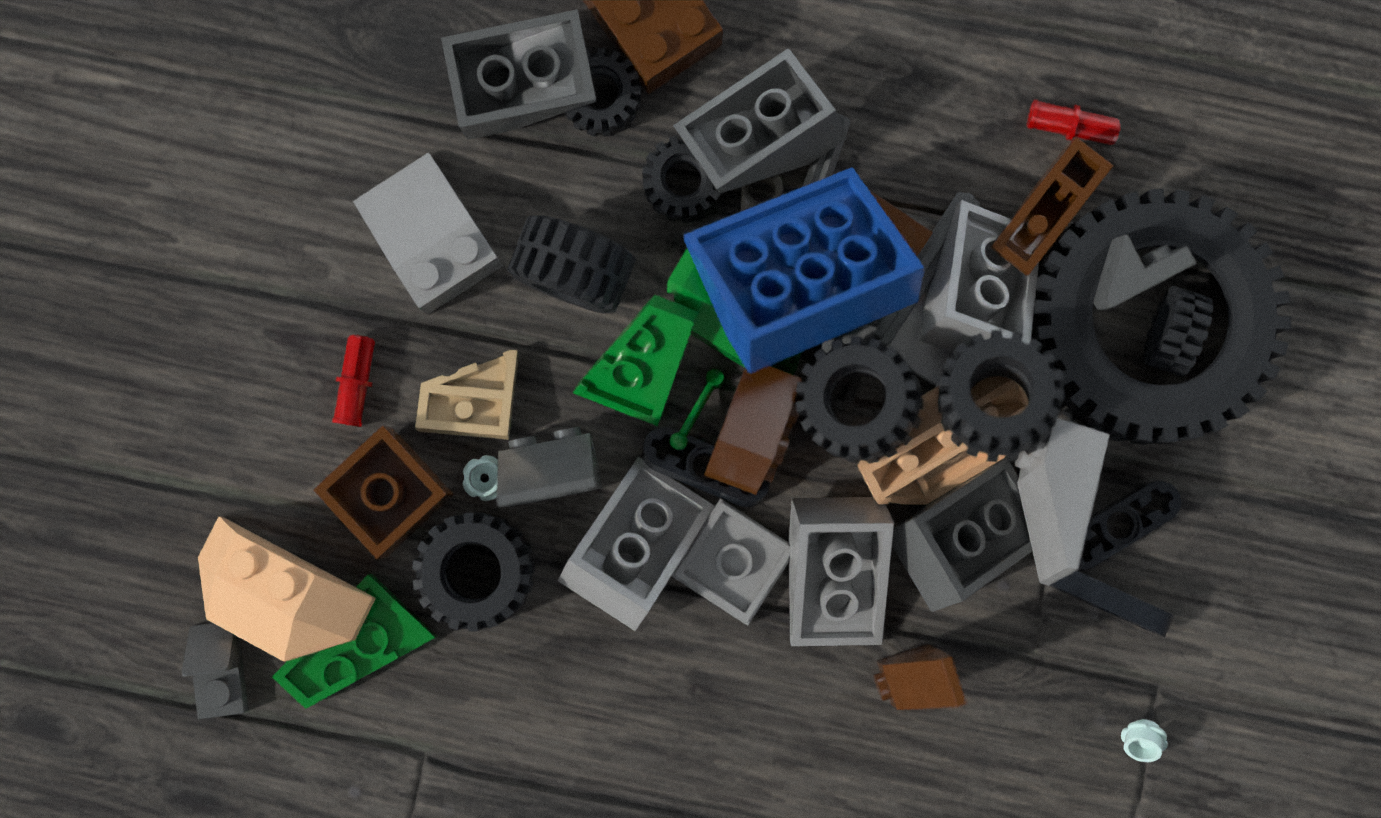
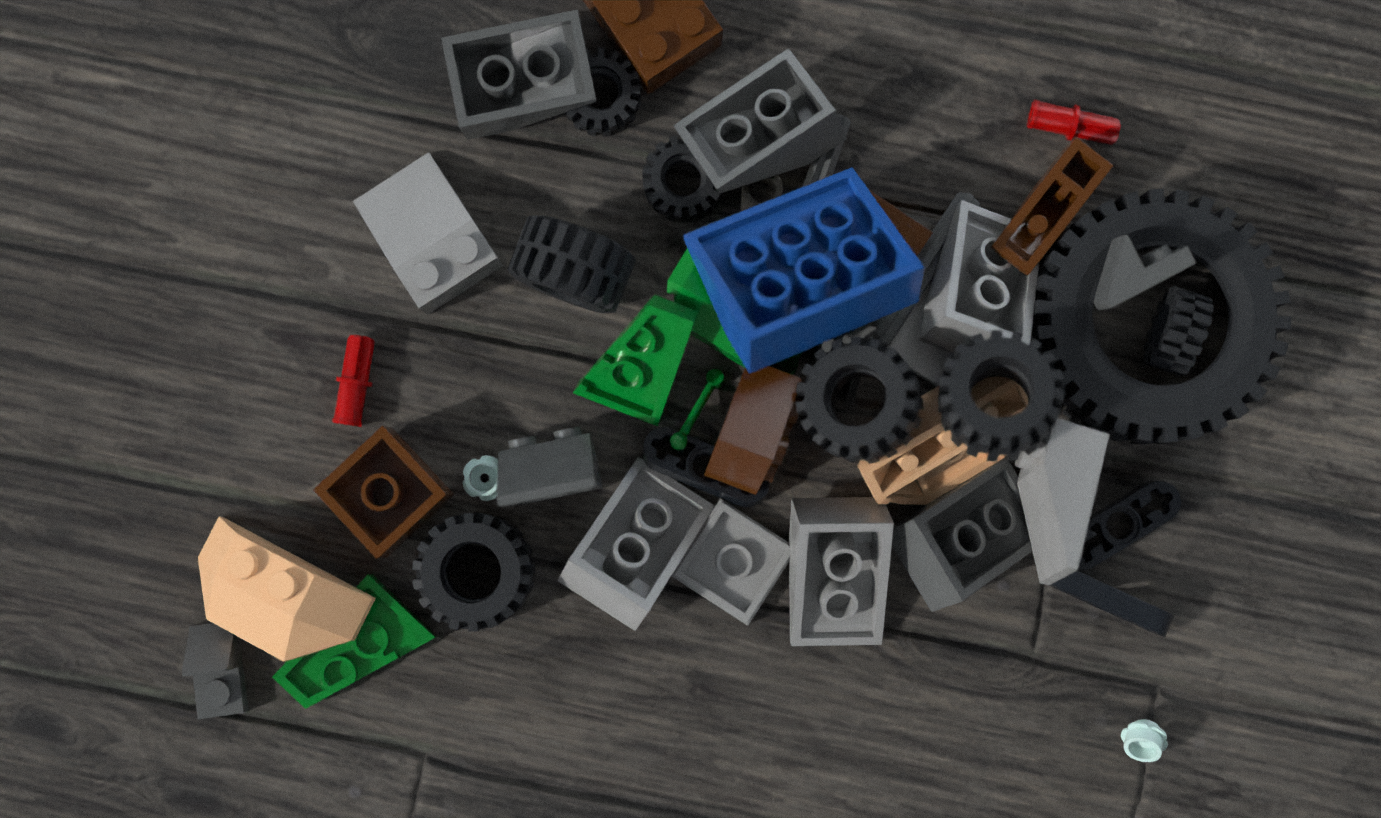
(471, 401): tan wing -> none
(919, 680): reddish brown slope -> none

